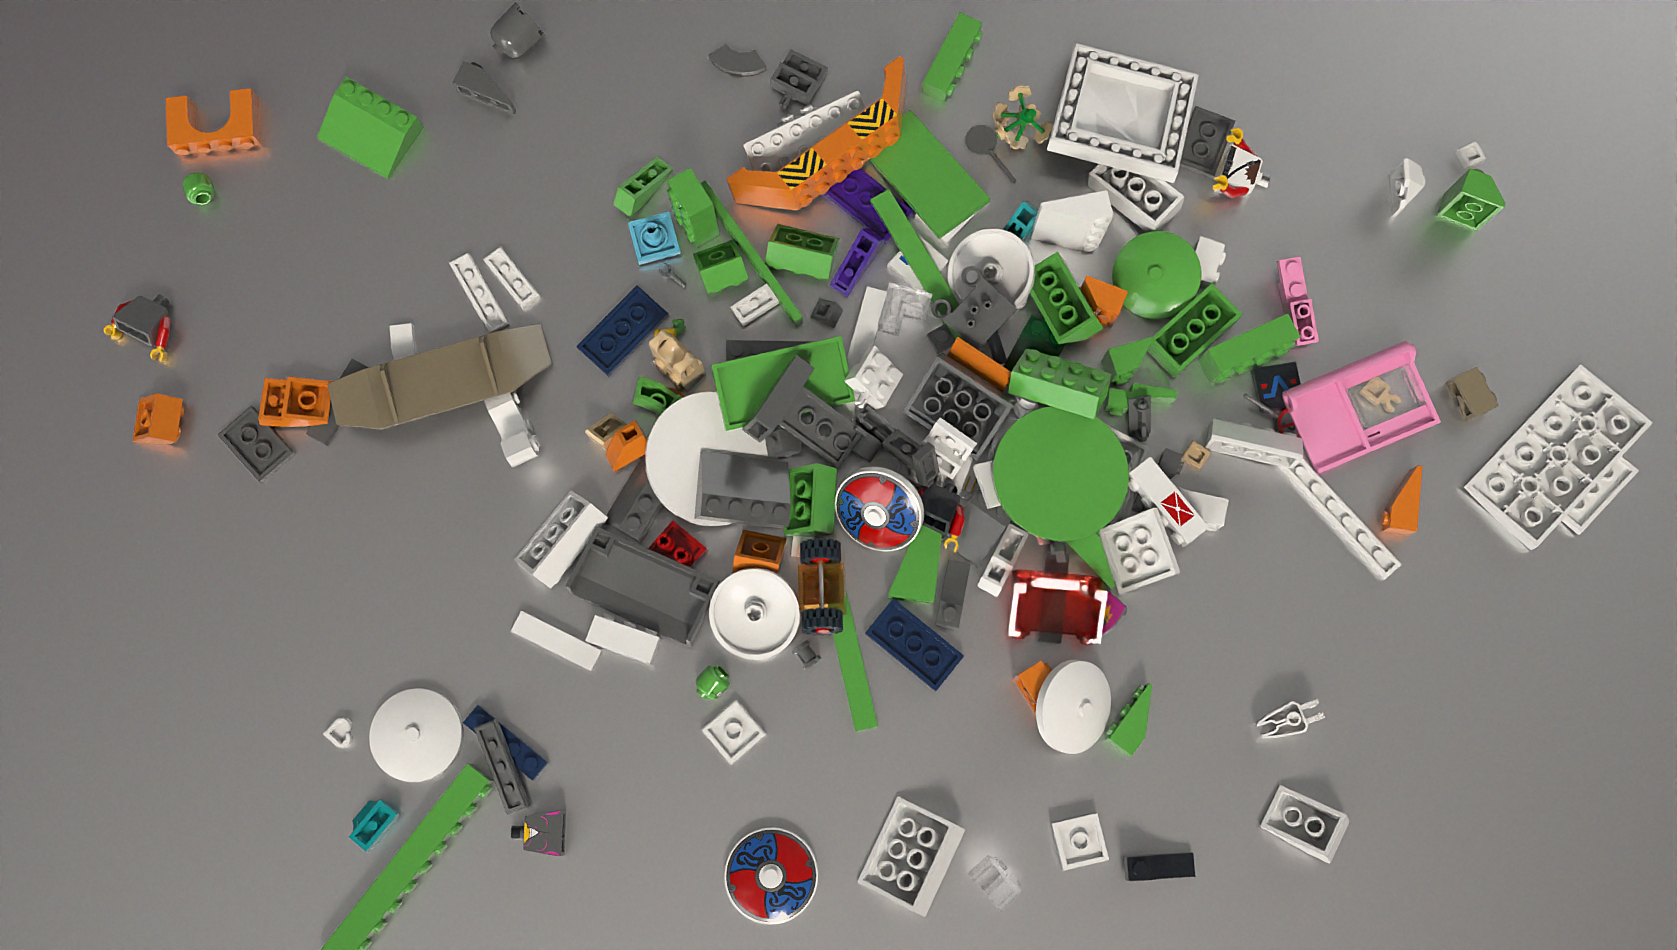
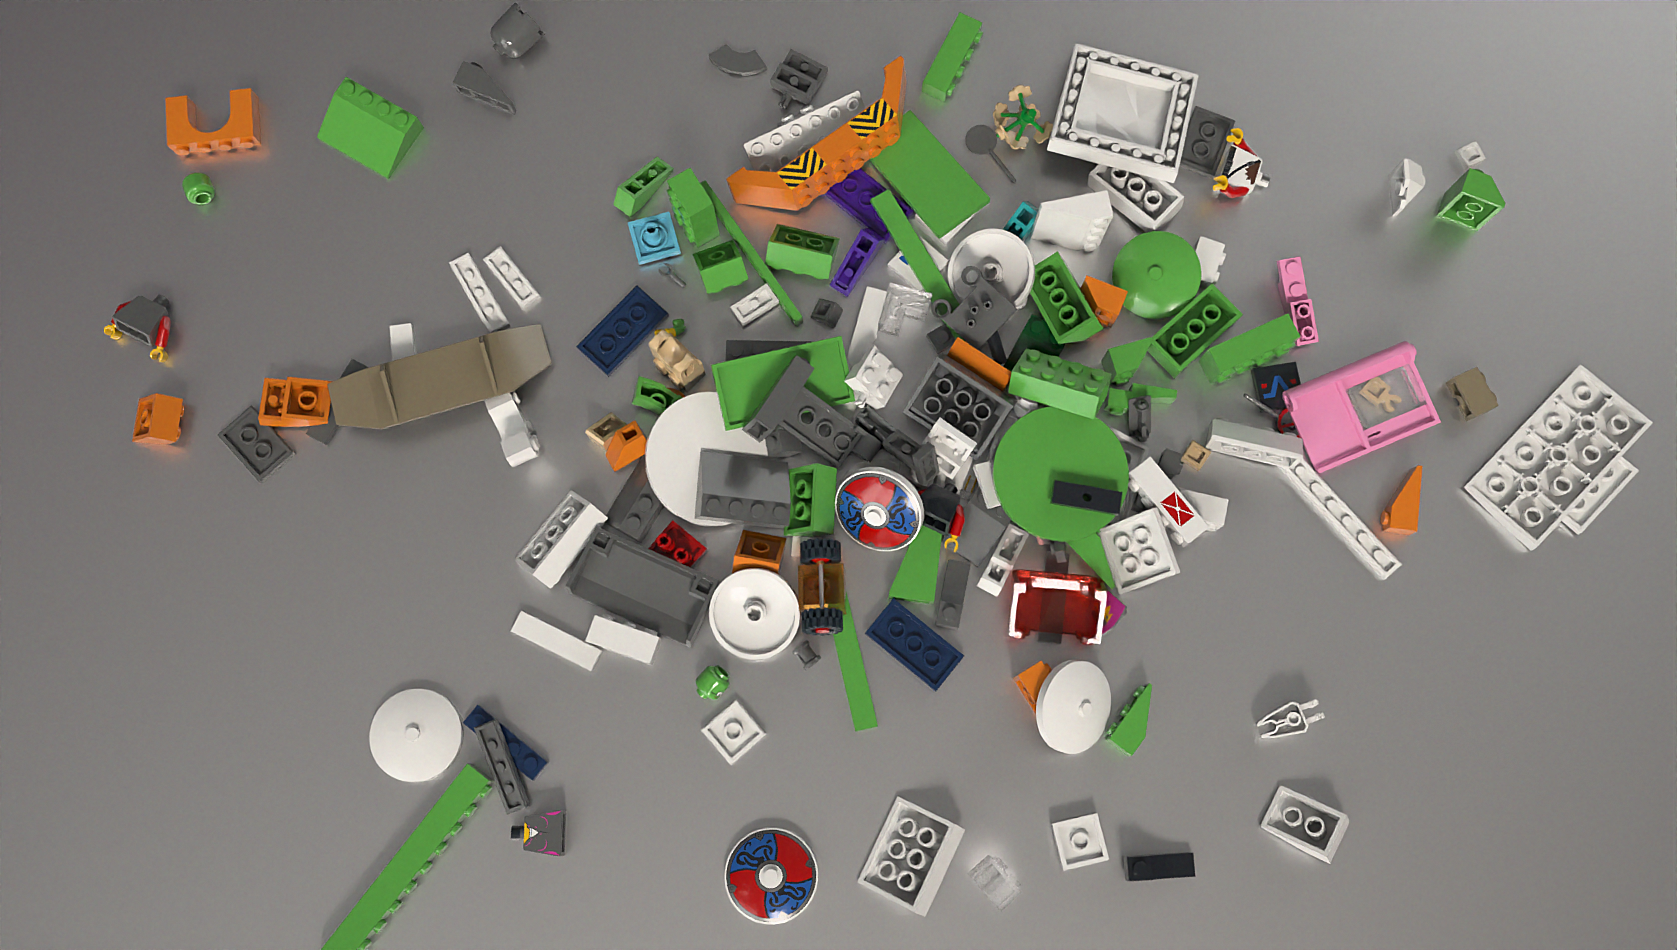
(340, 733): white tile -> none
(372, 824): teal slope -> none
(1099, 501): none -> black tile

